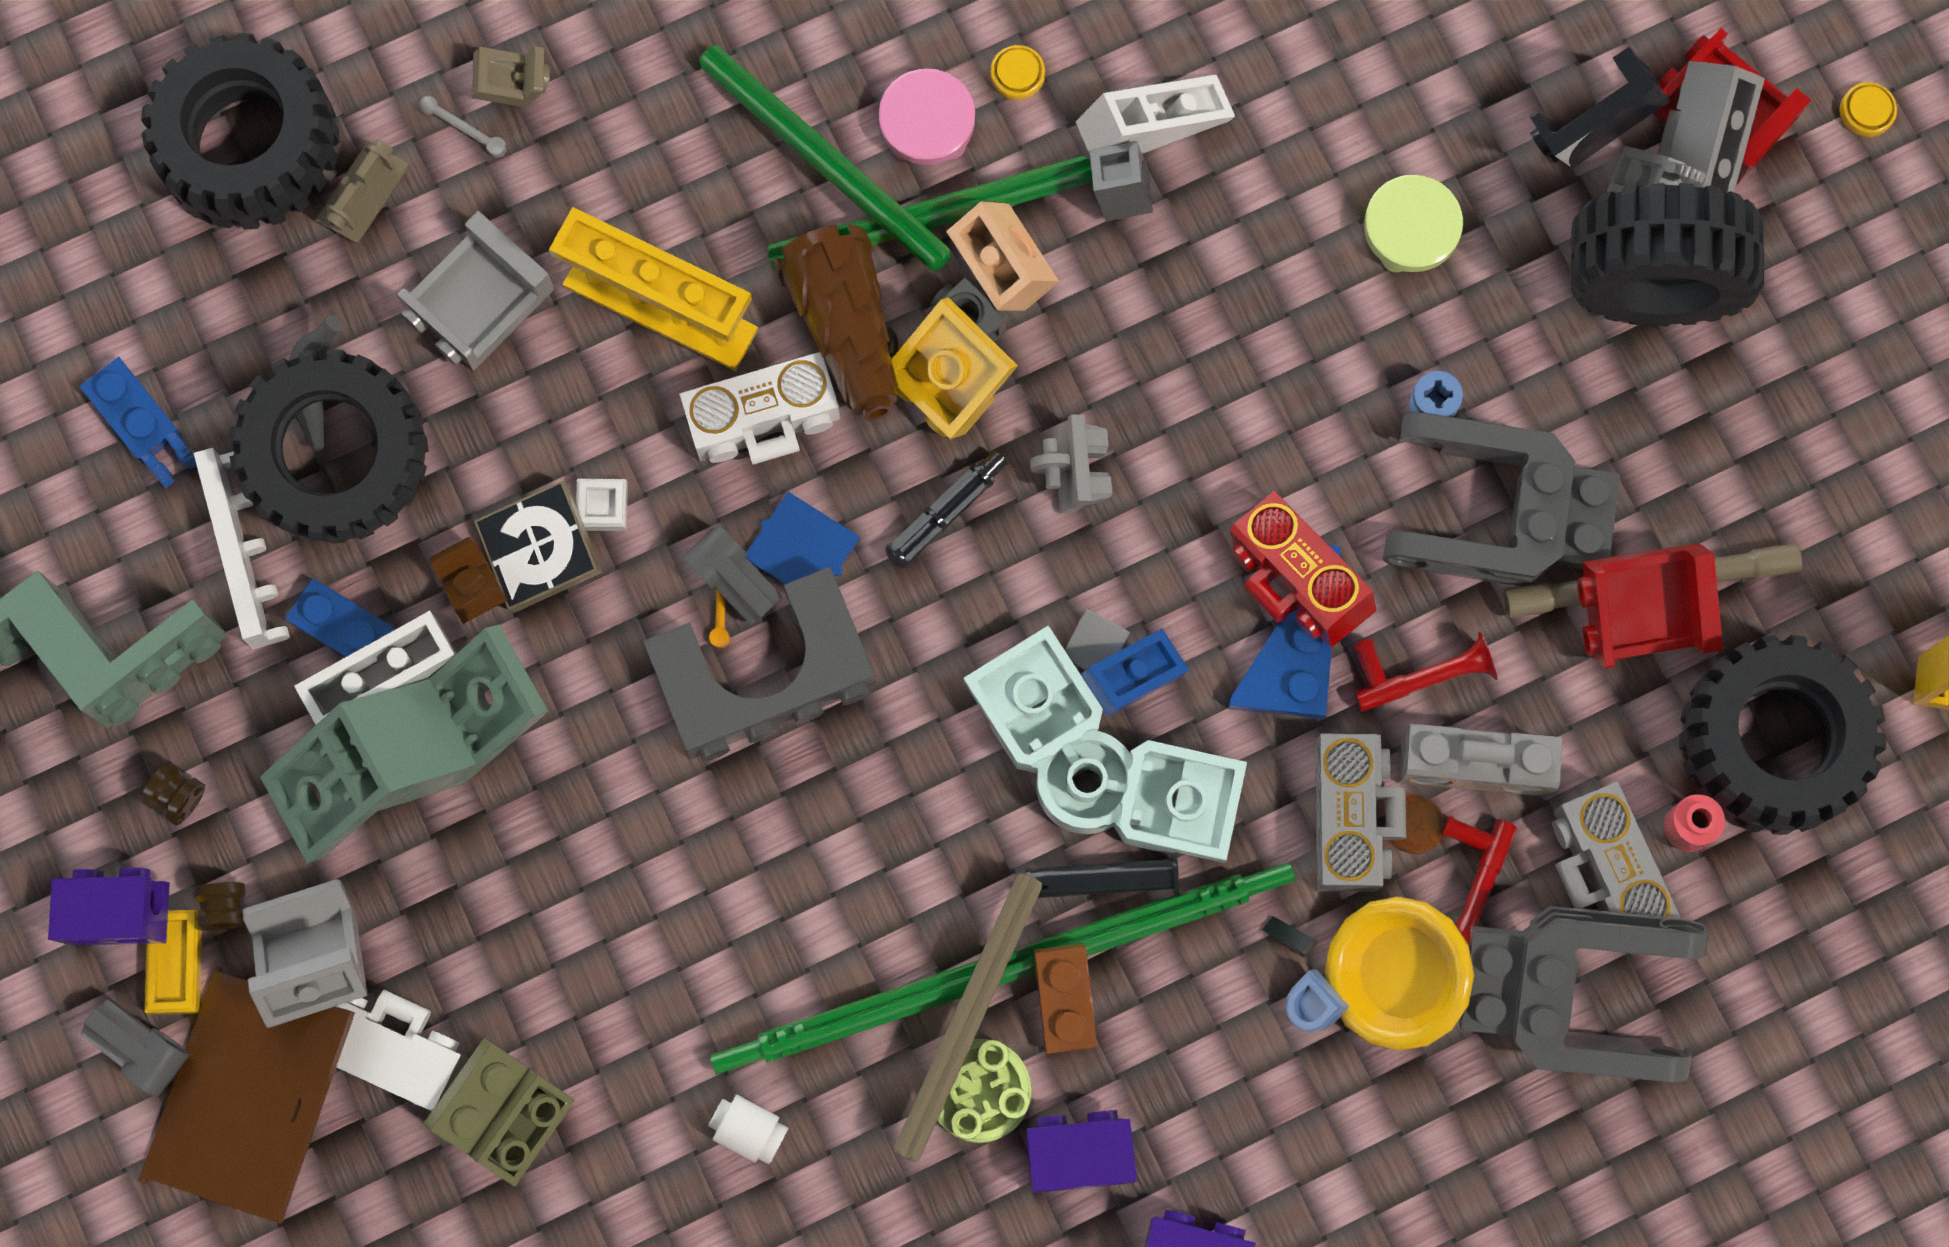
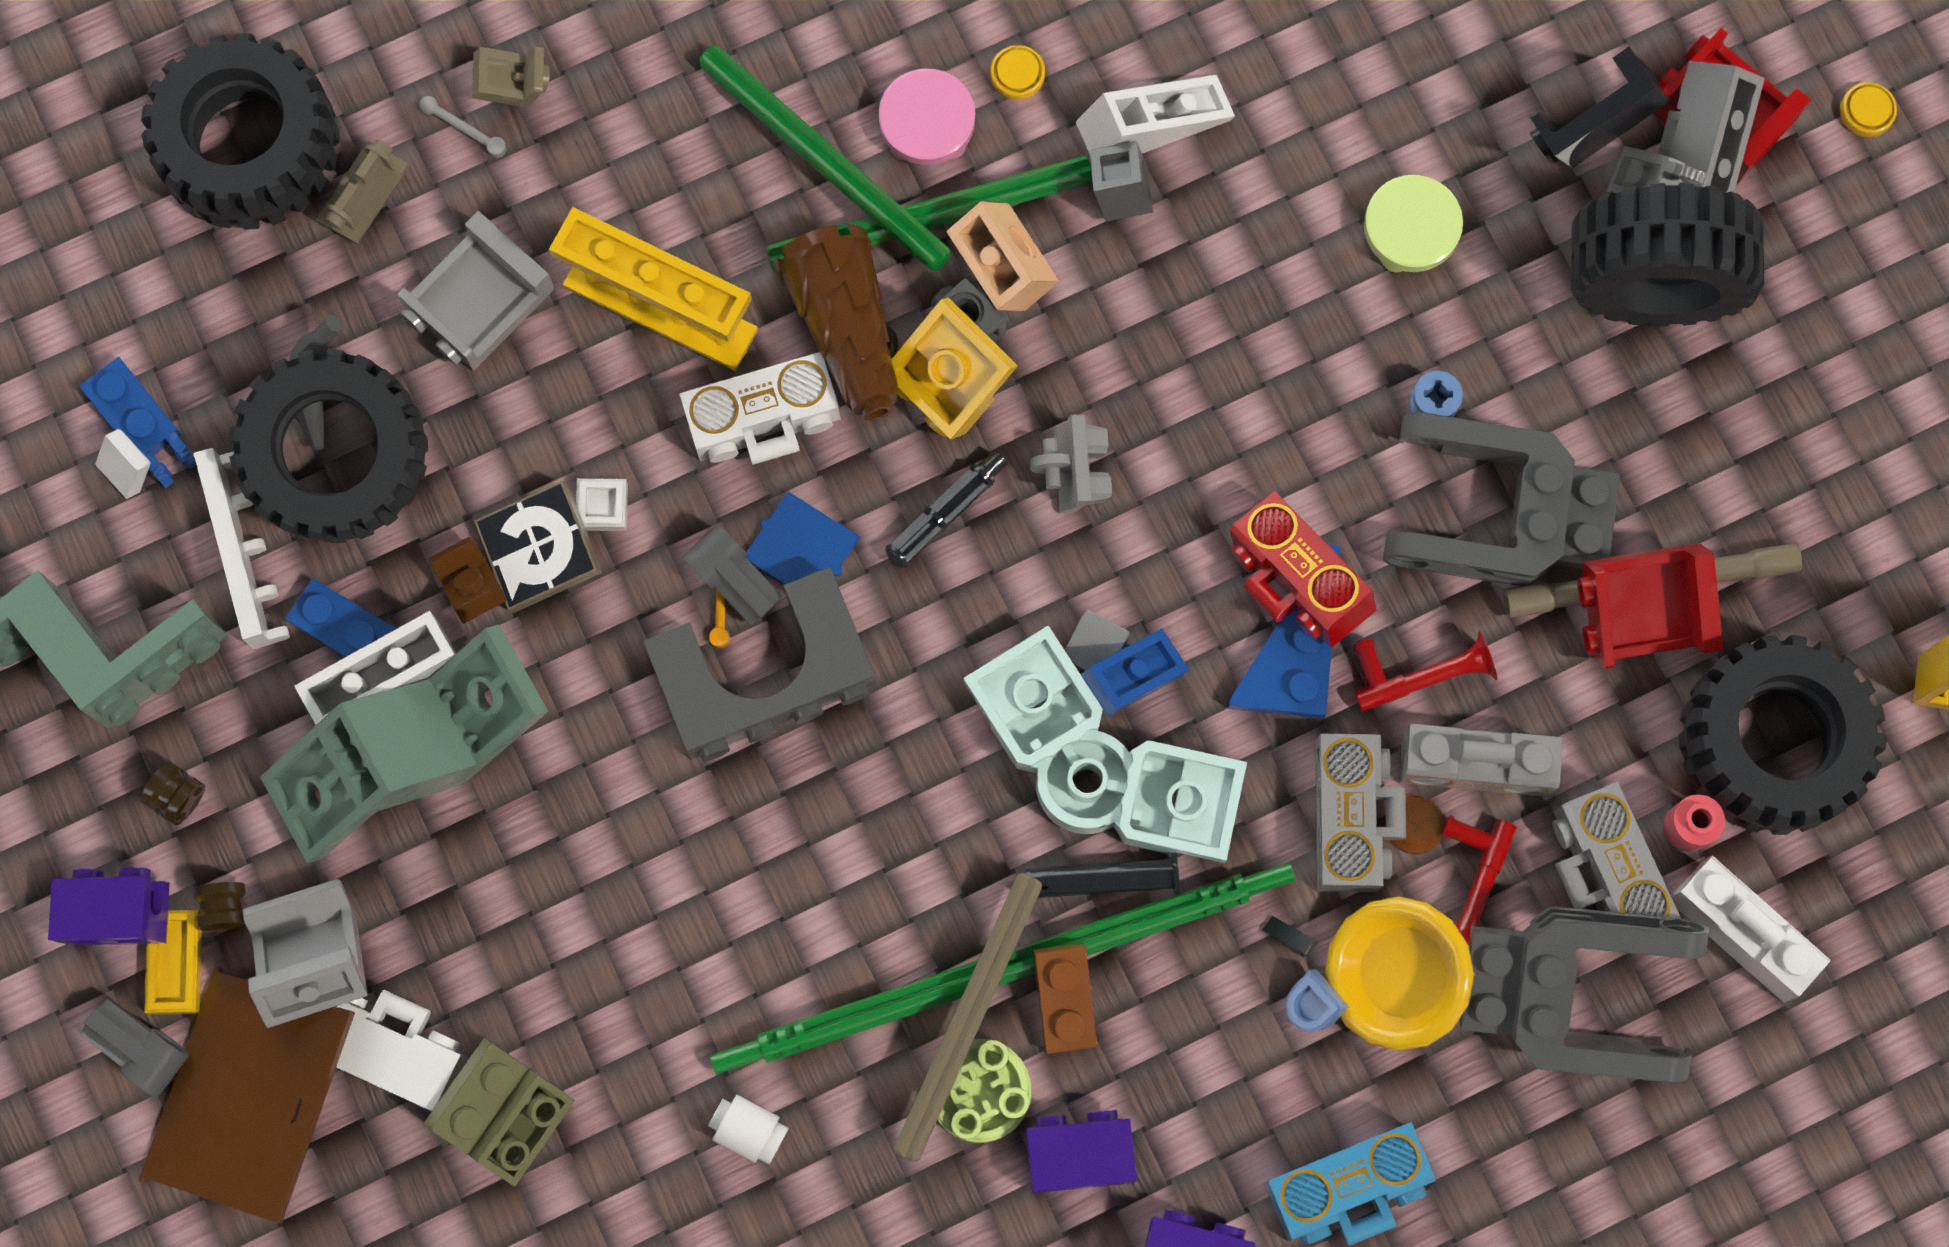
(122, 463): none -> white tile
(1372, 1170): none -> dark azure piece
(1749, 930): none -> white piece

